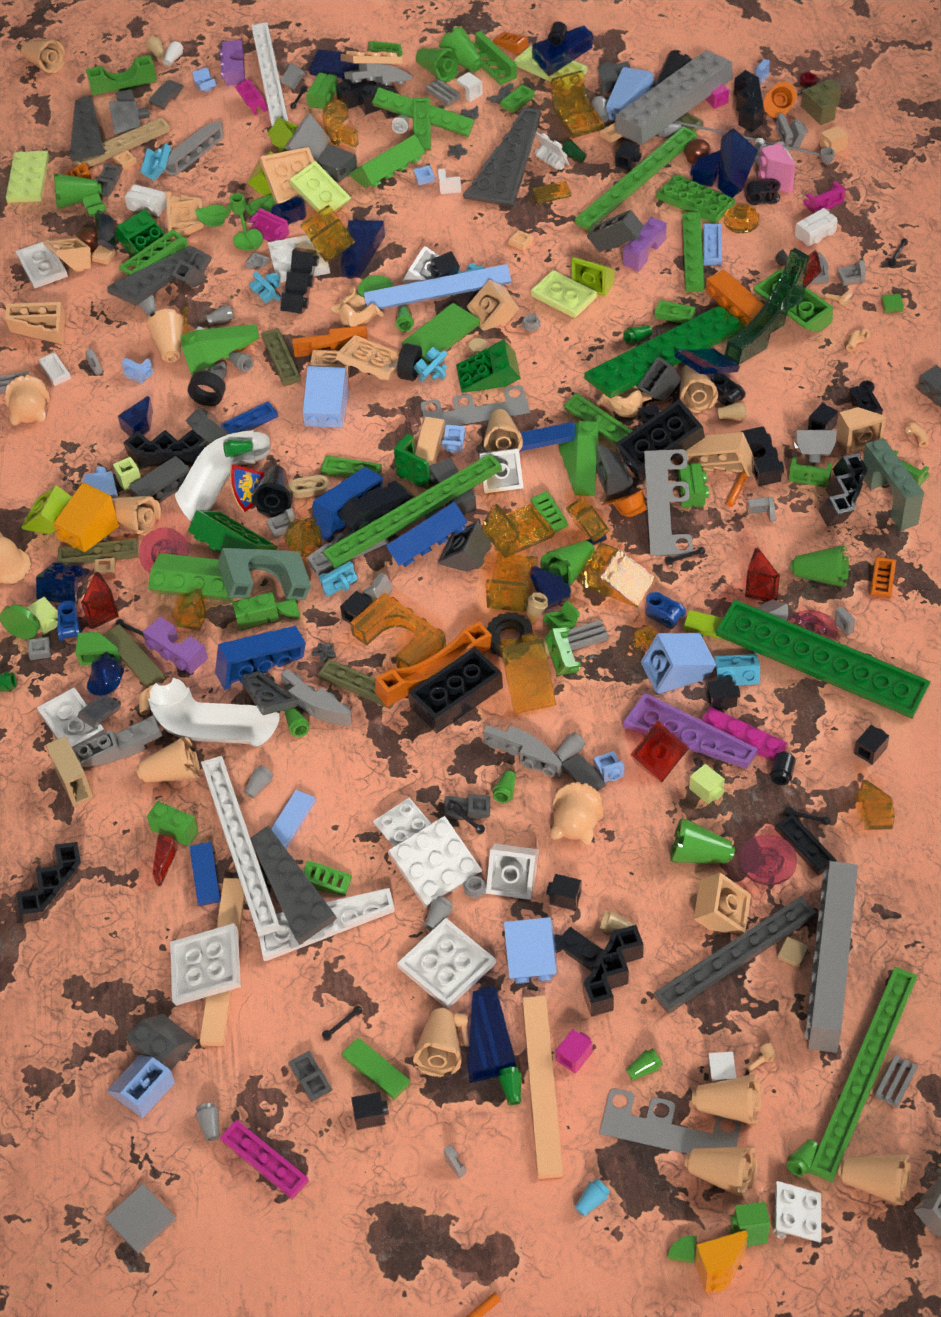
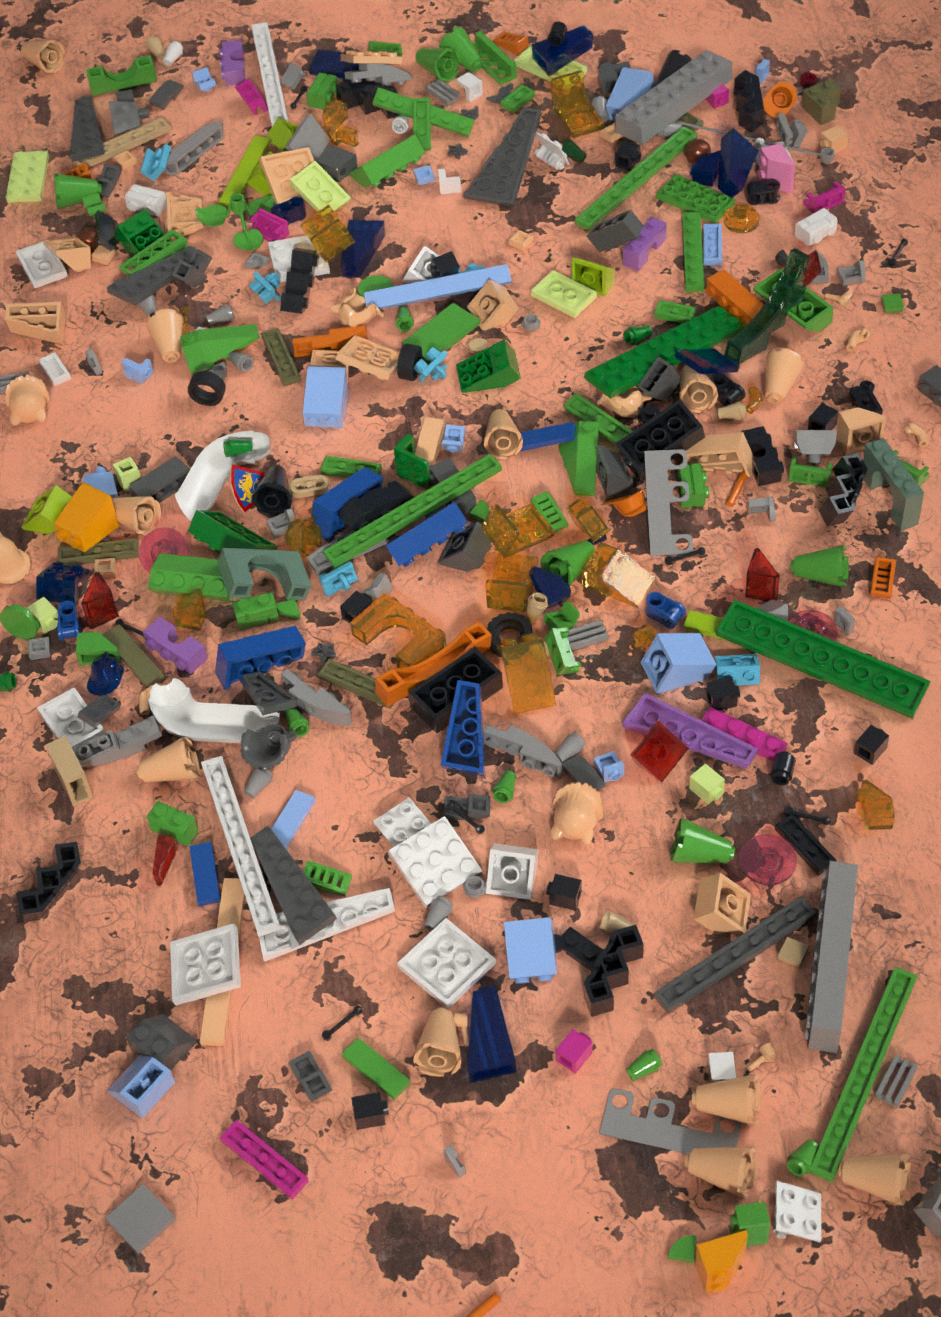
(137, 417): clear blue slope -> none
(164, 448): black brick -> none
(206, 425): dark grey slope -> none
(208, 1119): light grey cone -> none
(239, 180): none -> lime tile
(251, 418): blue tile -> none
(266, 746): none -> dark grey hair
(465, 734): none -> blue wedge
(472, 414): light grey piece -> none
(480, 511): none -> bright green tile
(510, 1081): green cone -> none
(511, 474): white slope -> none
(542, 1088): light nougat tile -> none
(551, 192): clear yellow tile -> none
(592, 1197): medium azure cone -> none
(755, 398): none -> clear yellow arm
(781, 373): none -> light nougat cone

